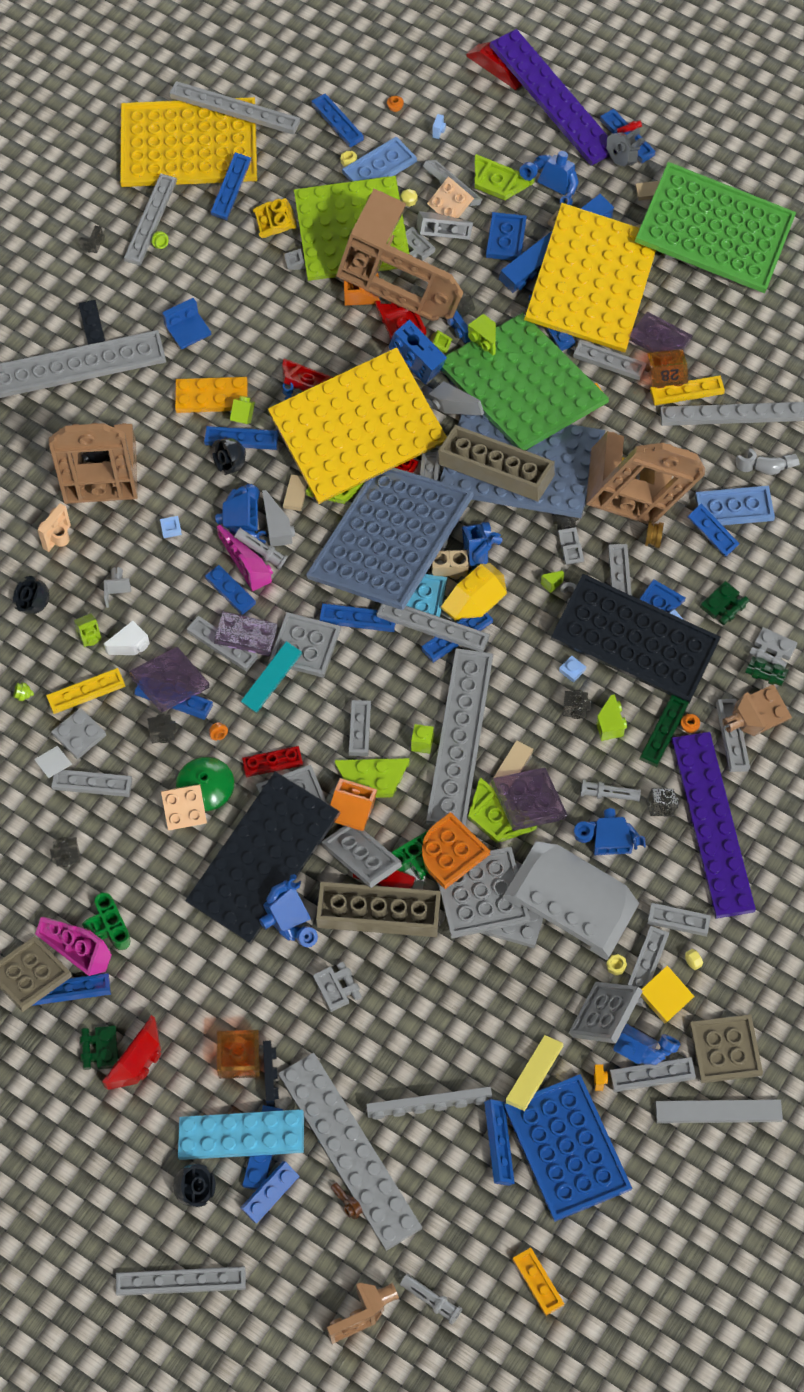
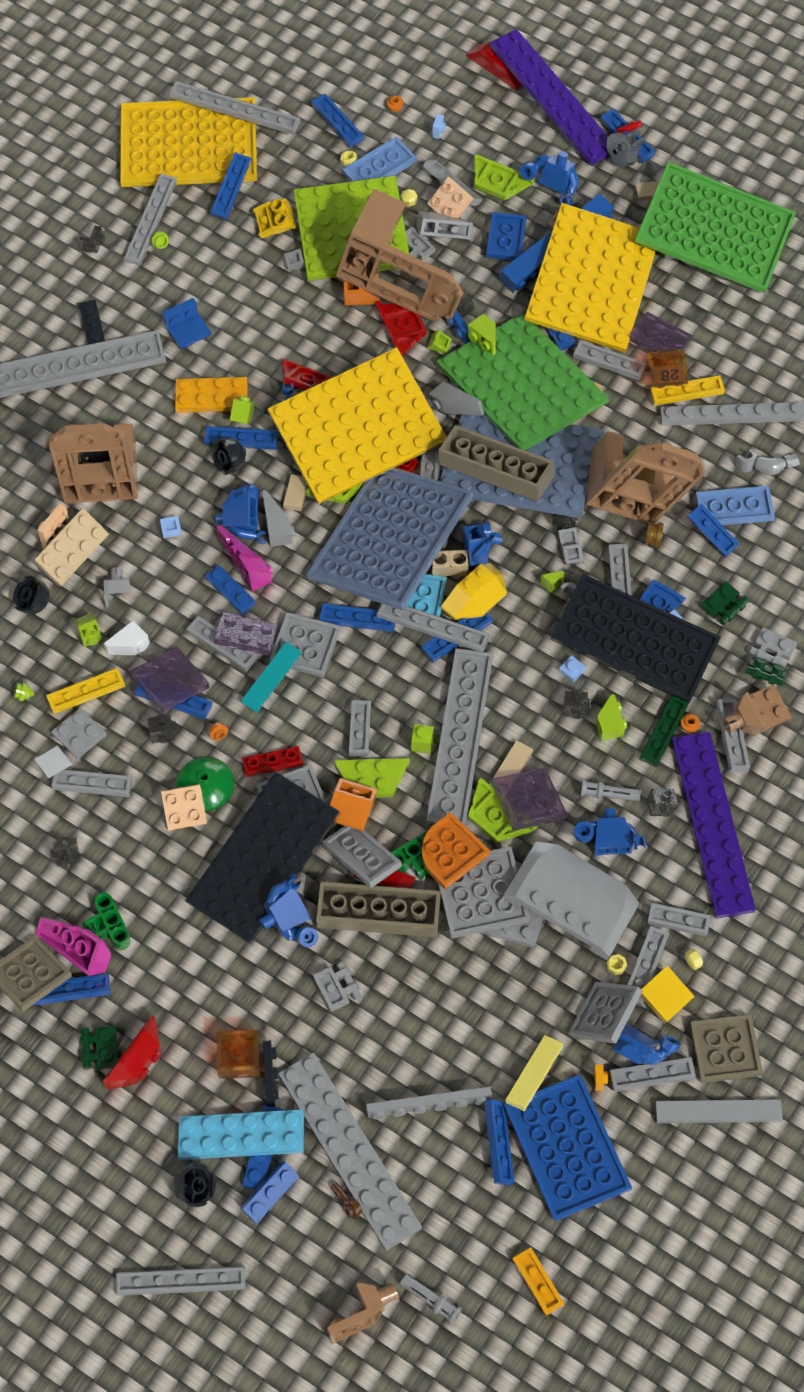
(70, 547): none -> tan plate
(268, 553): light grey pin -> none
(418, 352): blue piece -> none

